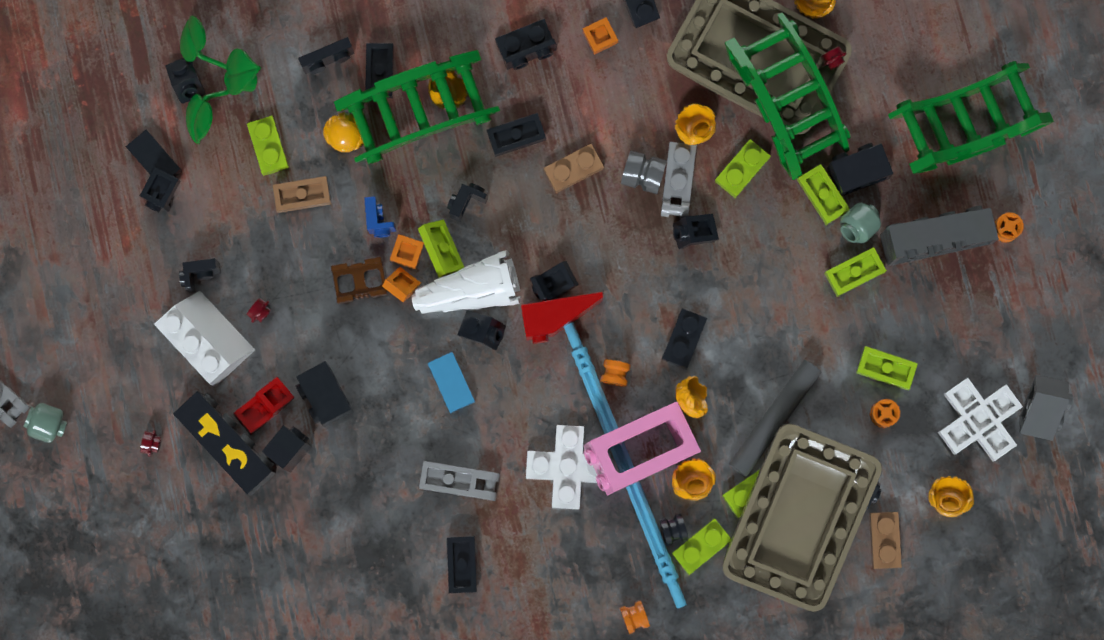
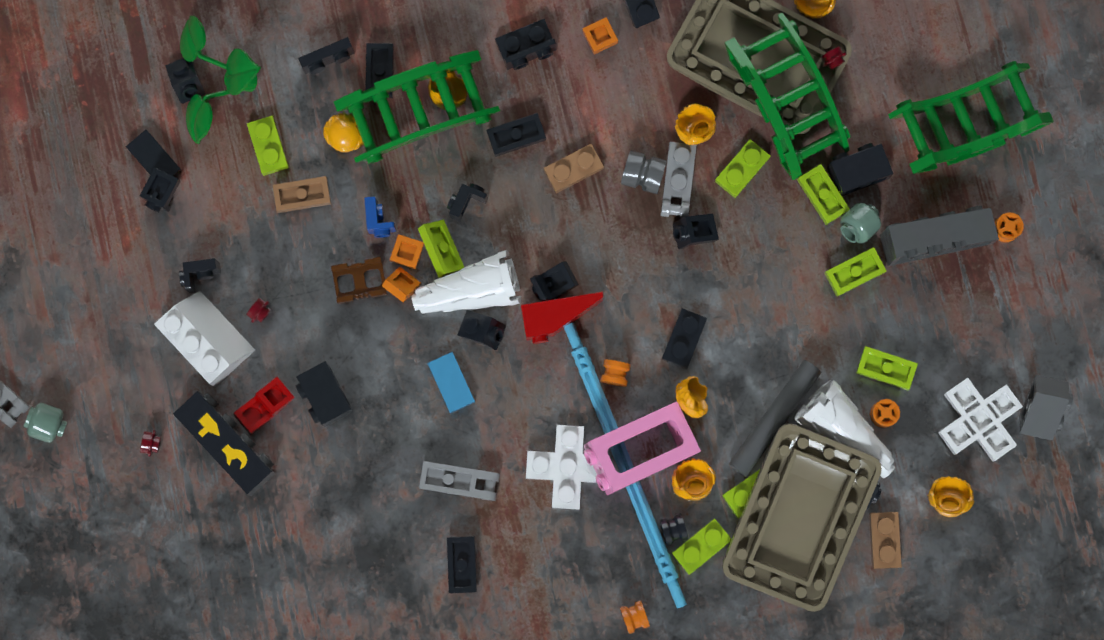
(287, 447): black brick -> none
(837, 418): none -> white cone

